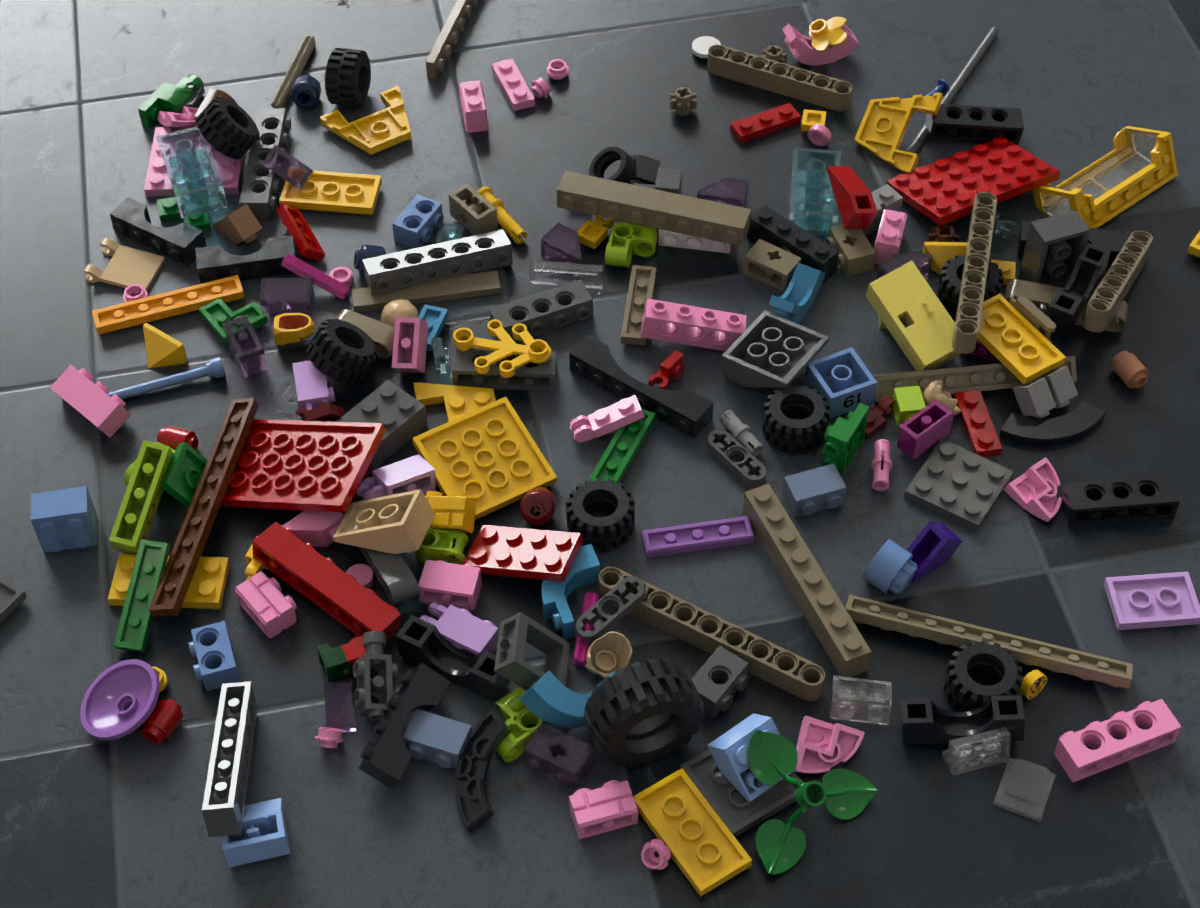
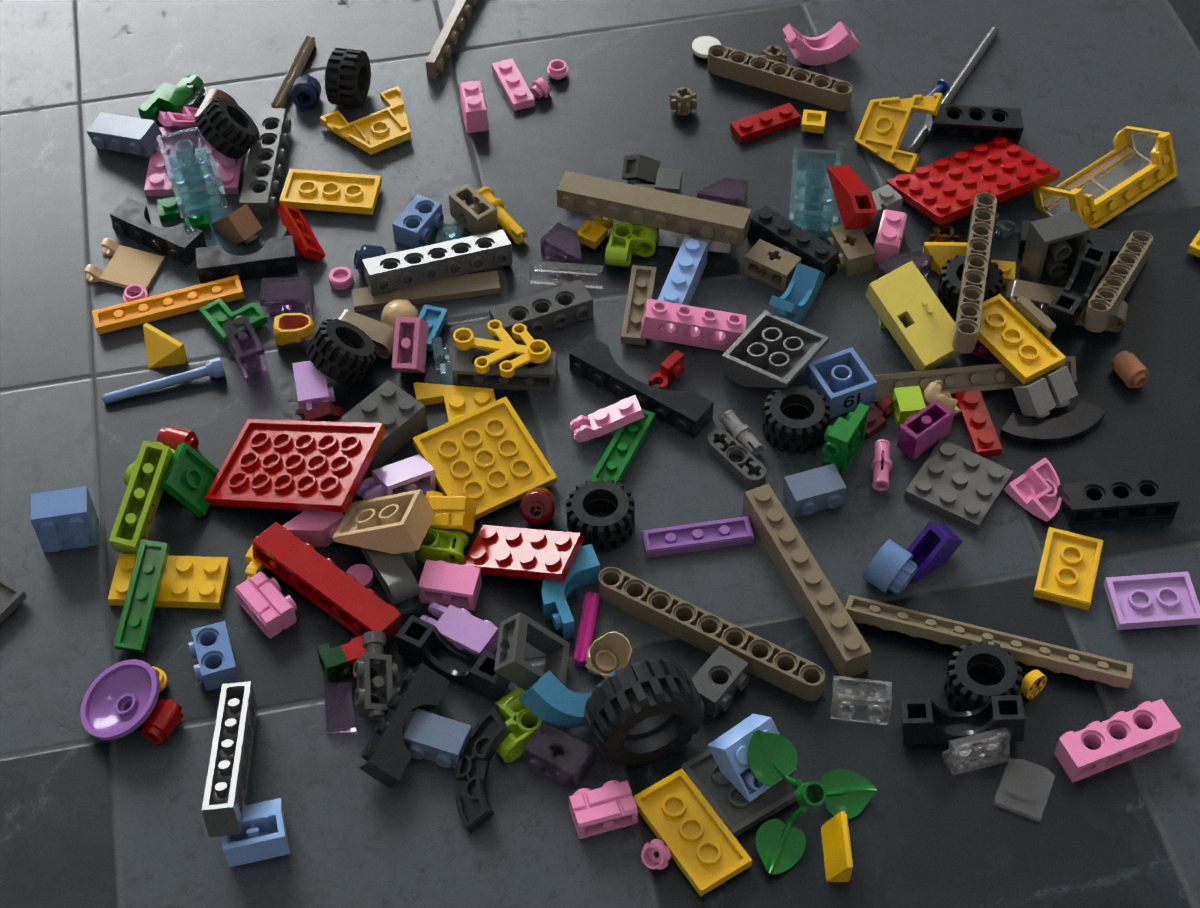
(91, 400): bright pink brick -> none
(124, 134): none -> sand blue brick
(203, 509): reddish brown plate -> none
(287, 167): slope -> none
(318, 277): dark pink axle -> none
(329, 737): bright pink plate -> none
(607, 157): black tyre -> none
(611, 620): dark grey beam -> none
(685, 272): none -> light blue brick
(819, 135): bright pink tile -> none
(825, 745): bright pink brick -> none
(827, 33): yellow plate -> none
(837, 848): none -> yellow slope
(1068, 568): none -> yellow tile

